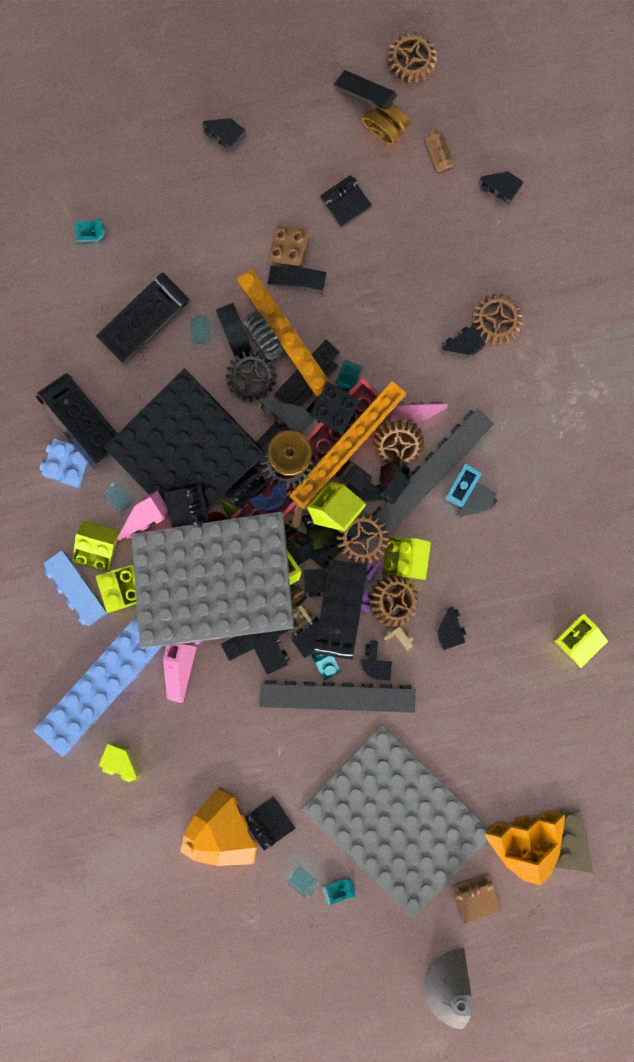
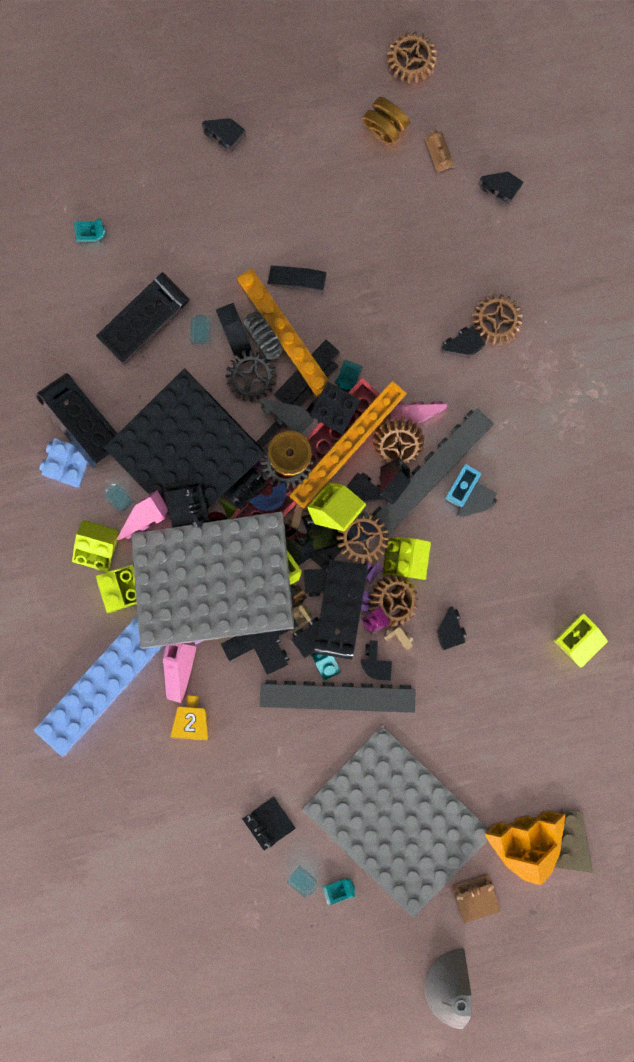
(75, 588): light blue brick -> none
(119, 760): neon yellow slope -> none
(190, 721): none -> yellow torso
(219, 833): light orange brick -> none
(288, 245): medium nougat hinge -> none
(345, 200): black hinge -> none
(353, 476): black brick -> none
(365, 89): black tile -> none
(375, 621): none -> magenta plate

